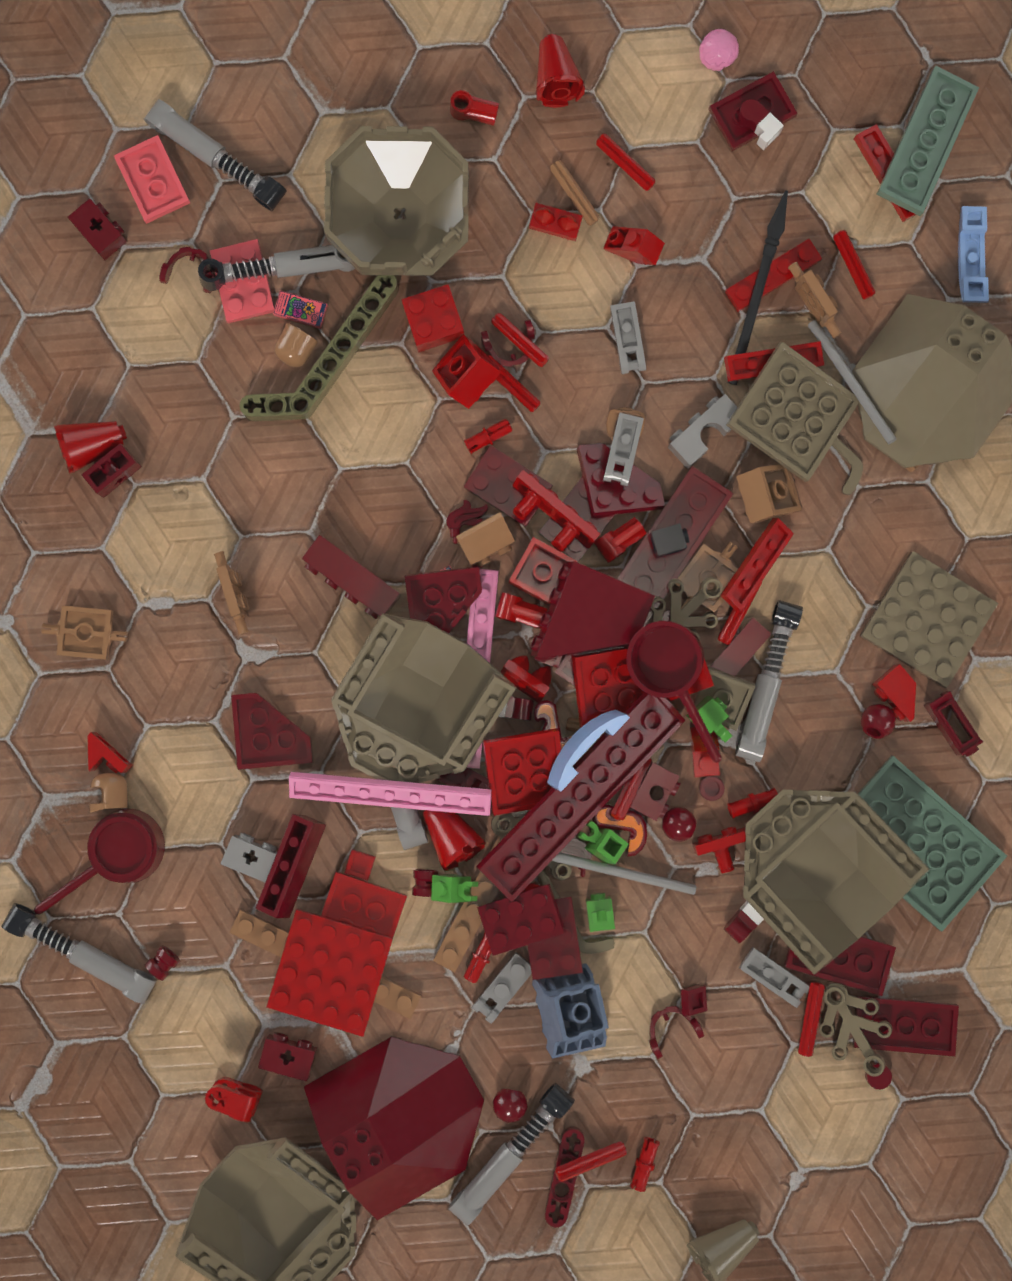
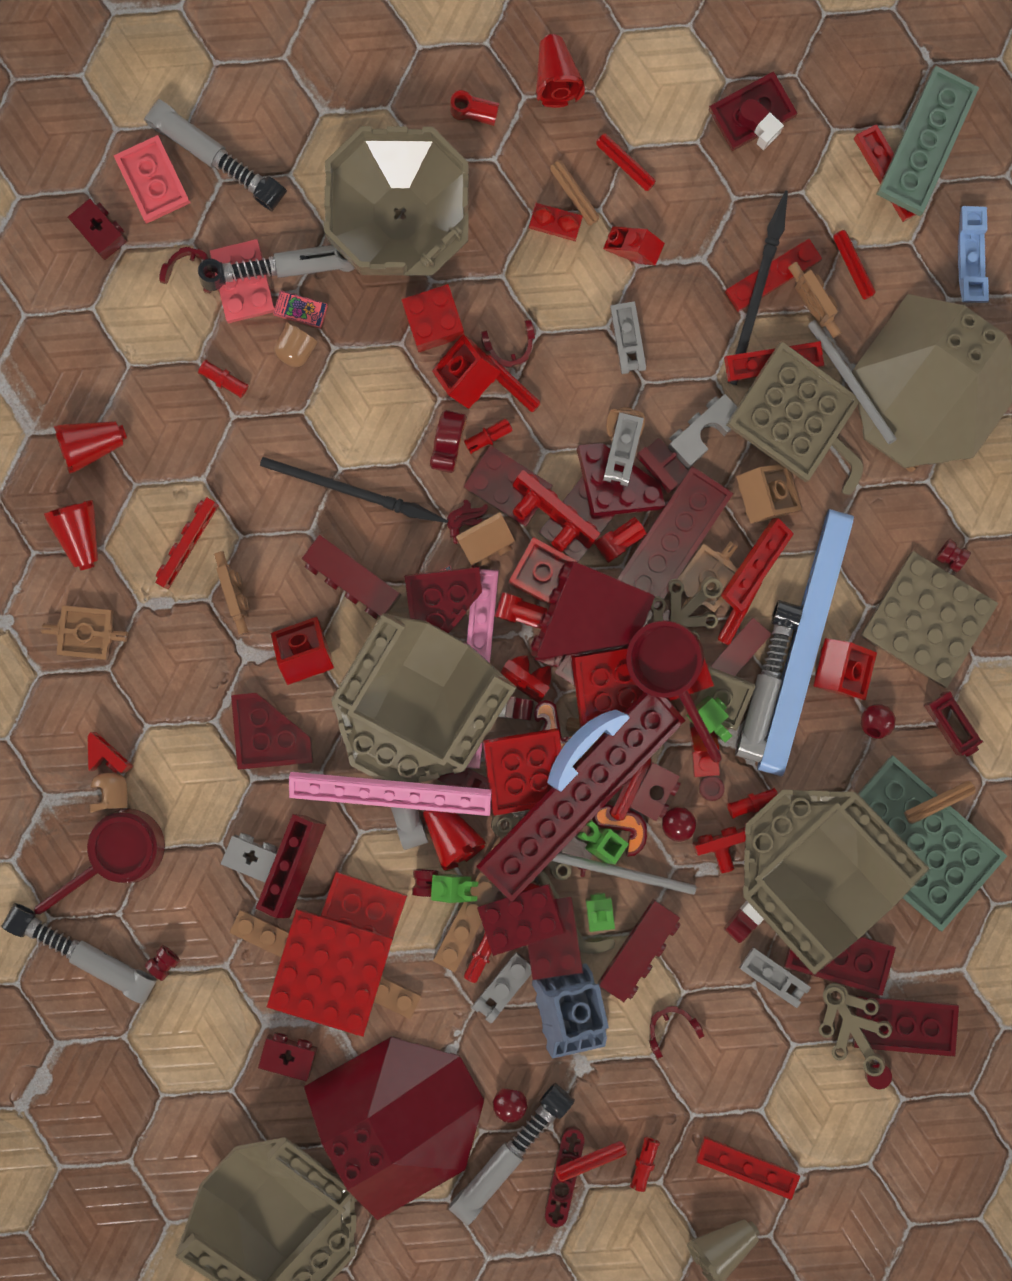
(76, 532): none -> red cone
(111, 470): dark red brick -> none
(191, 533): none -> red plate
(223, 378): none -> red pin
(236, 1100): red piece -> none
(301, 651): none -> red slope
(331, 353): olive beam -> none
(360, 864): red tile -> none
(407, 508): none -> black piece
(447, 441): none -> dark red animal
(520, 340): red axle -> none
(639, 950): none -> dark red brick
(663, 465): none -> dark red panel
(669, 540): black brick -> none
(694, 1000): dark red plate -> none
(718, 49): bright pink hair -> none
(747, 1168): none -> red plate
(806, 641): none -> light blue beam
(811, 1019): red axle -> none
(845, 668): none -> red slope
(899, 691): red slope -> none
(940, 802): none -> medium nougat axle
(953, 555): none -> dark red wheel

